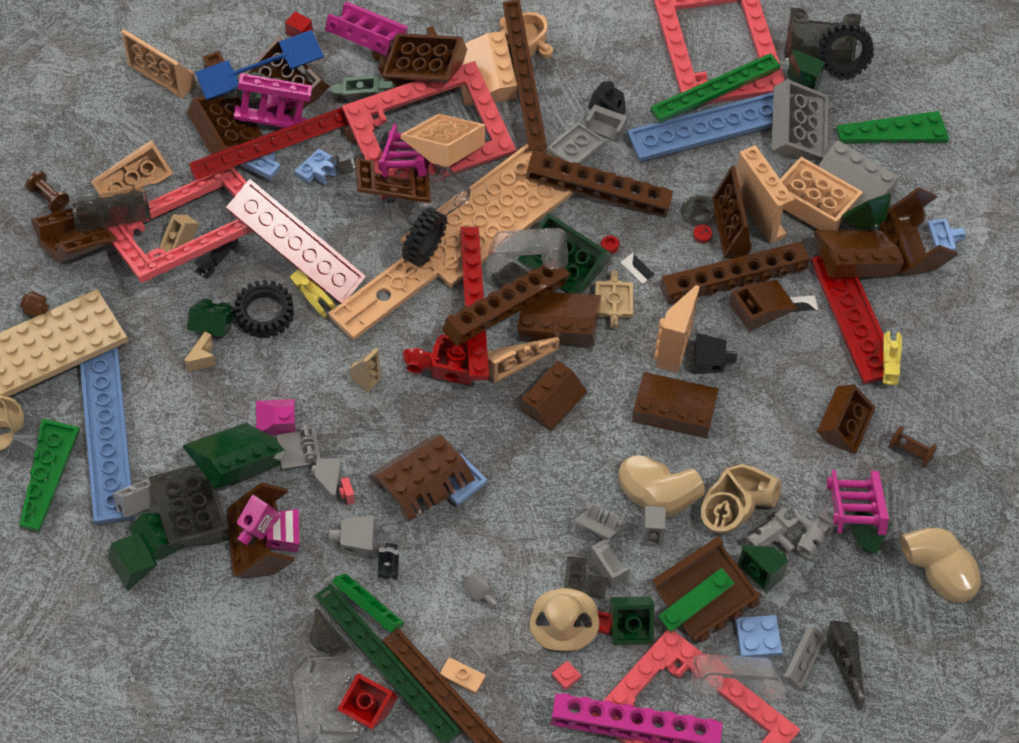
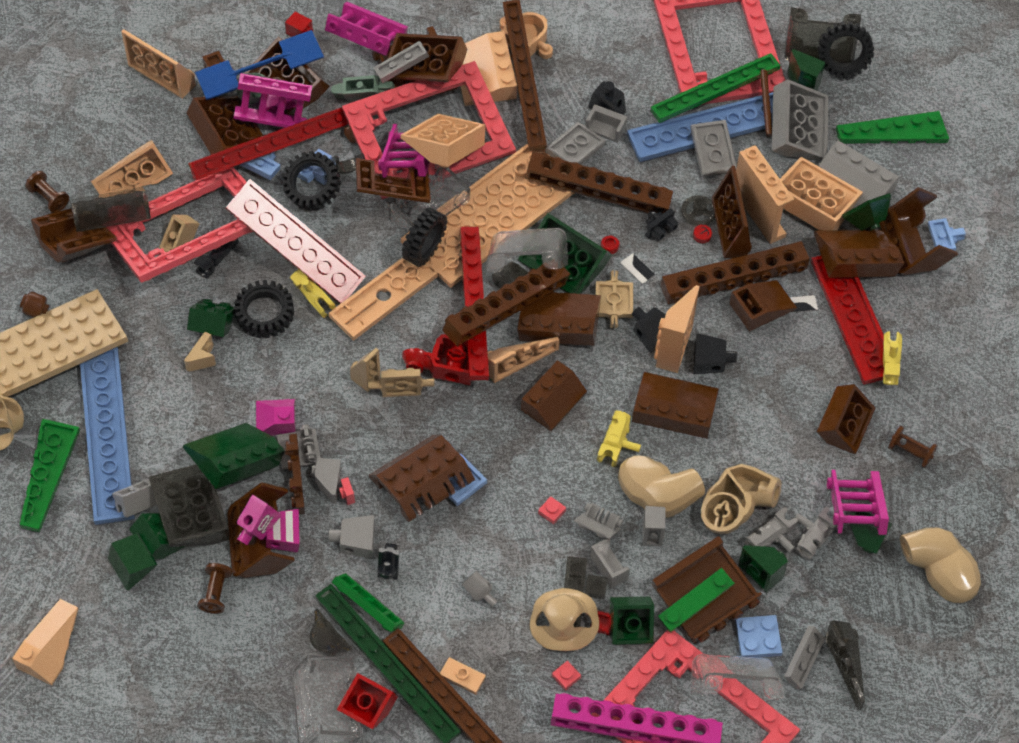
(46, 646): none -> light nougat wedge
(217, 573): none -> reddish brown hose
(295, 483): none -> reddish brown hinge
(301, 163): none -> black tyre
(401, 62): none -> light grey plate
(401, 383): none -> tan plate
(552, 510): none -> coral plate
(616, 438): none -> light yellow piece
(647, 326): none -> black torso
(658, 221): none -> black hips
(713, 147): none -> light grey tile
(766, 102): none -> reddish brown bar

